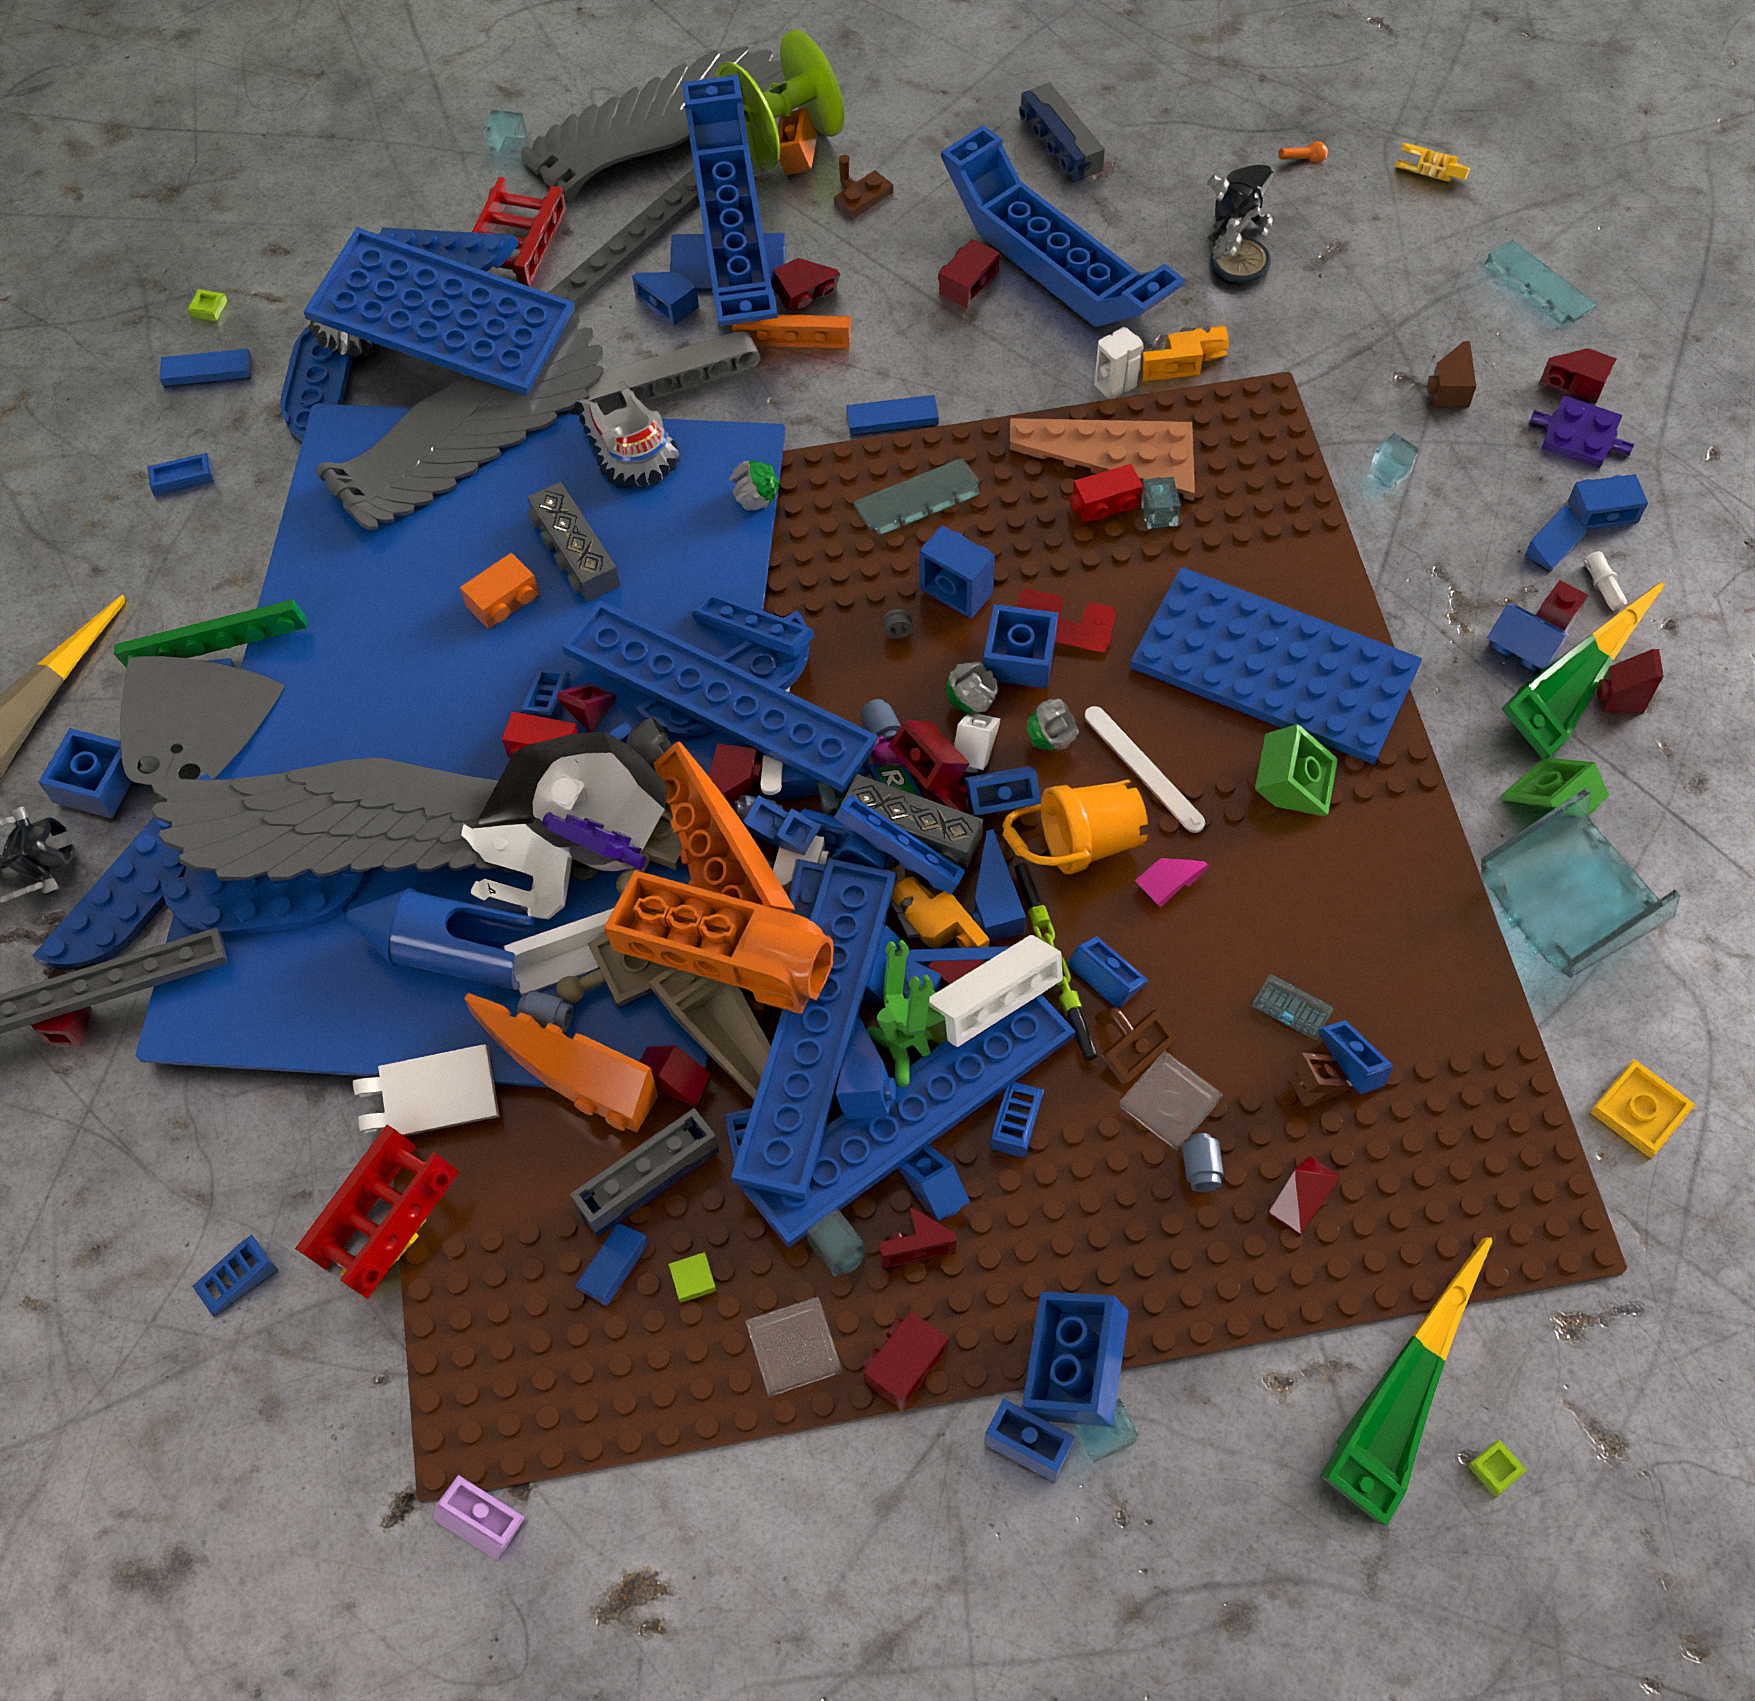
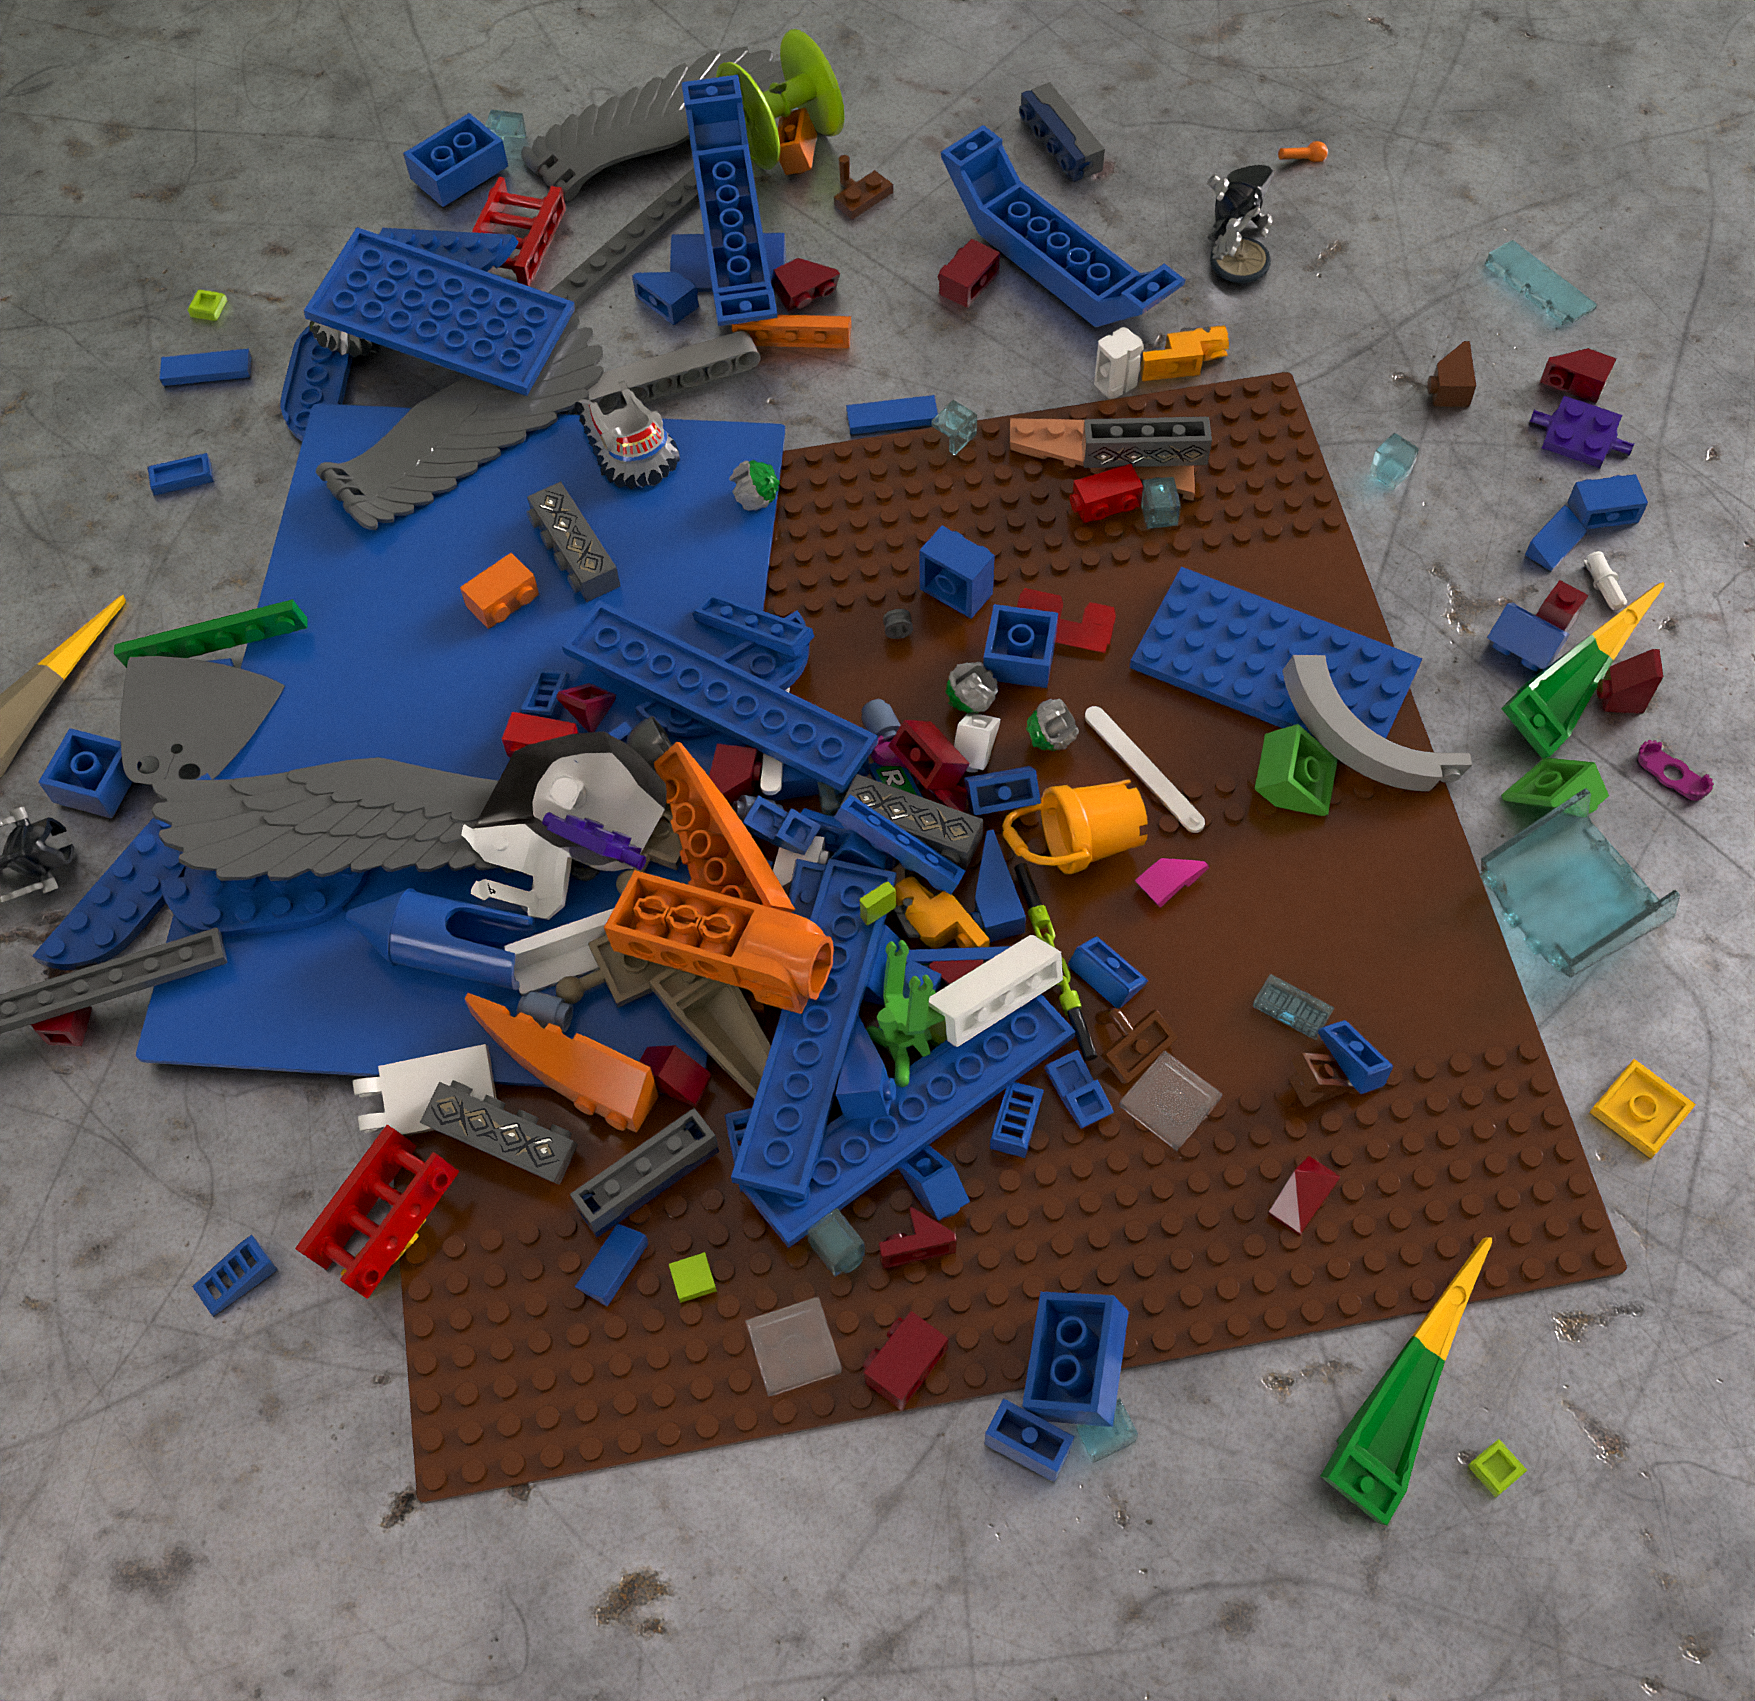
(456, 159): none -> blue brick
(477, 1517): lavender slope -> none
(499, 1132): none -> dark grey brick
(877, 903): none -> lime tile
(910, 497): clear light blue windscreen -> none
(958, 424): none -> clear light blue panel
(1078, 1090): none -> blue slope
(1146, 442): none -> dark grey brick
(1203, 1162): sand blue brick -> none
(1356, 744): none -> light grey arch
(1433, 164): yellow hinge -> none
(1655, 760): none -> magenta piece

